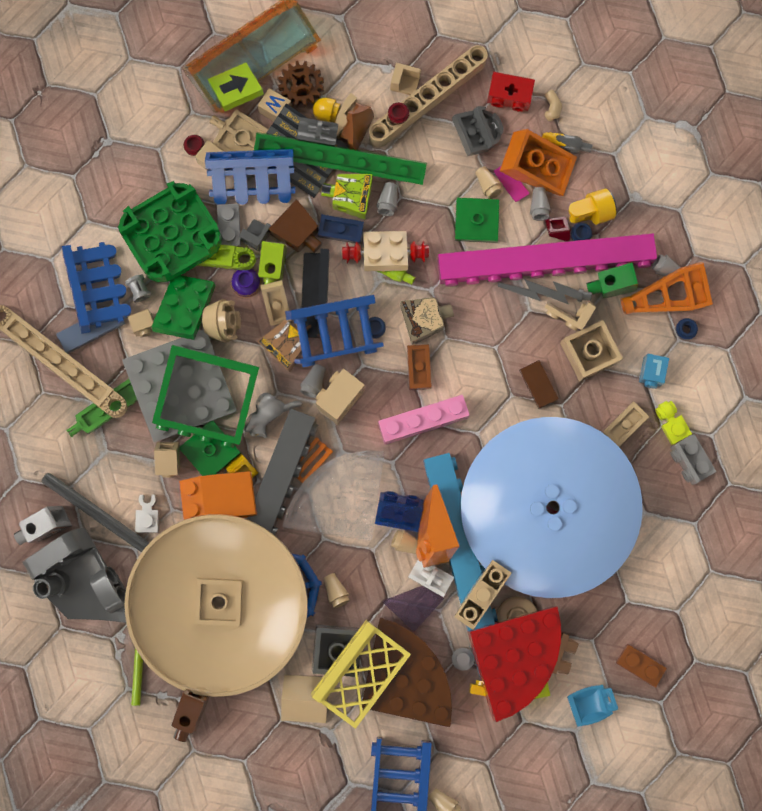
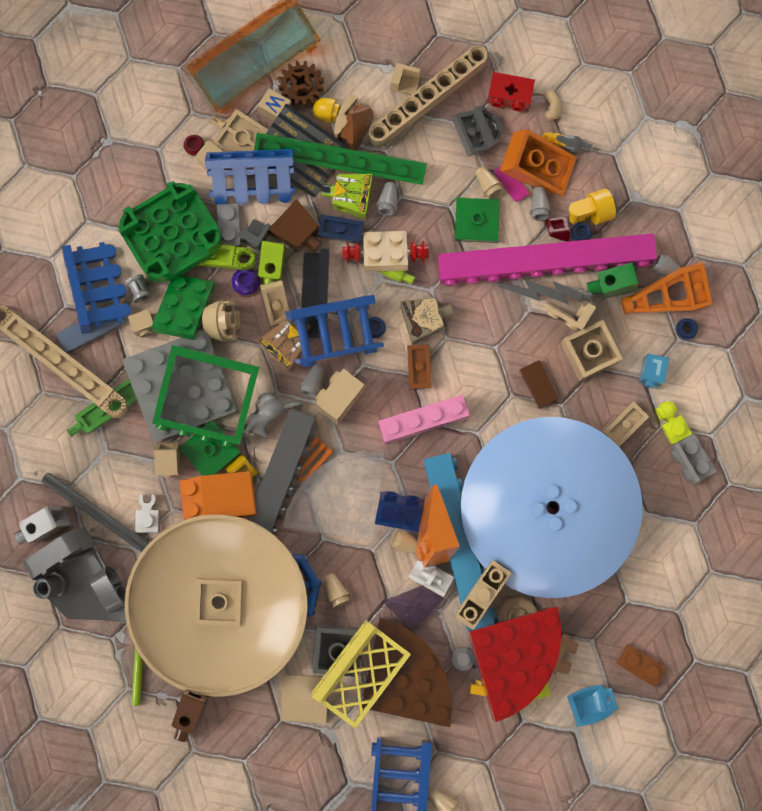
(235, 86): lime tile -> none
(317, 131): dark grey hips -> none
(398, 113): dark red plate -> none

